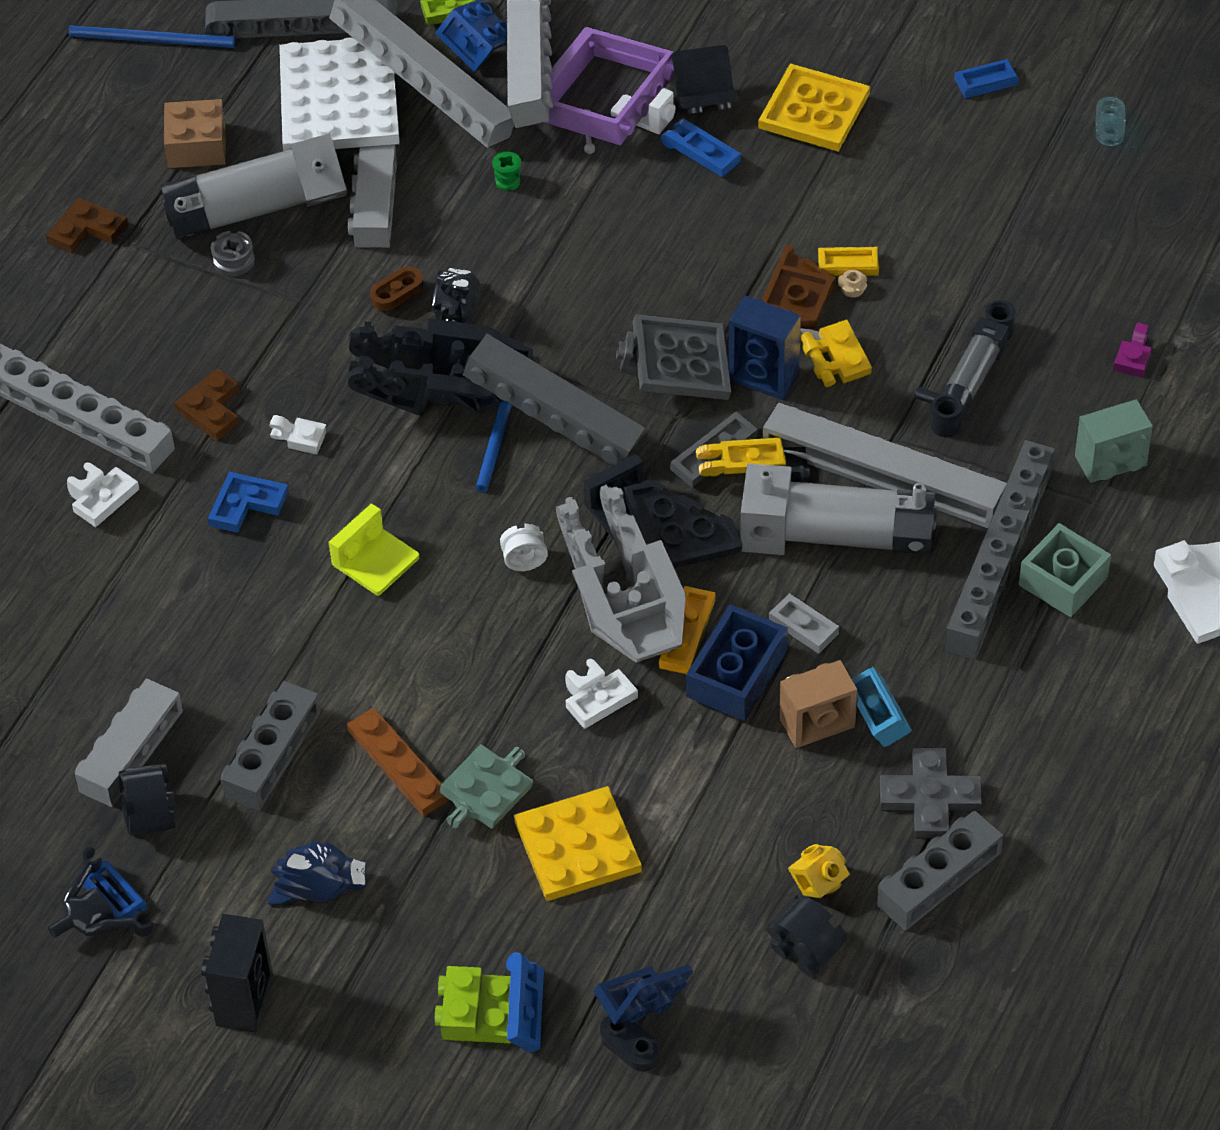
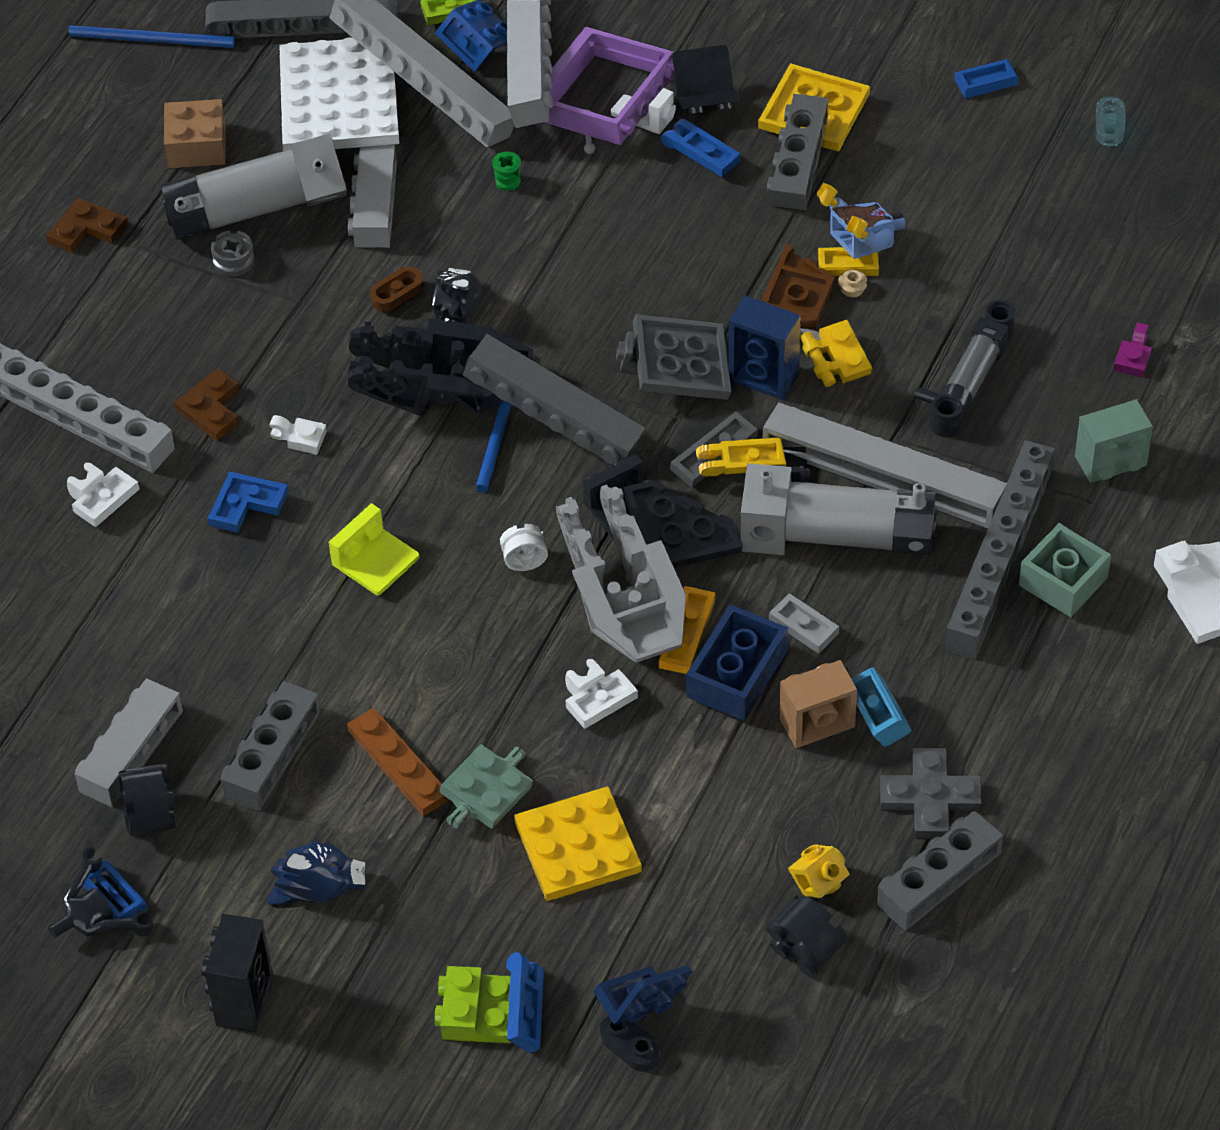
(795, 190): none -> dark grey brick
(860, 227): none -> torso

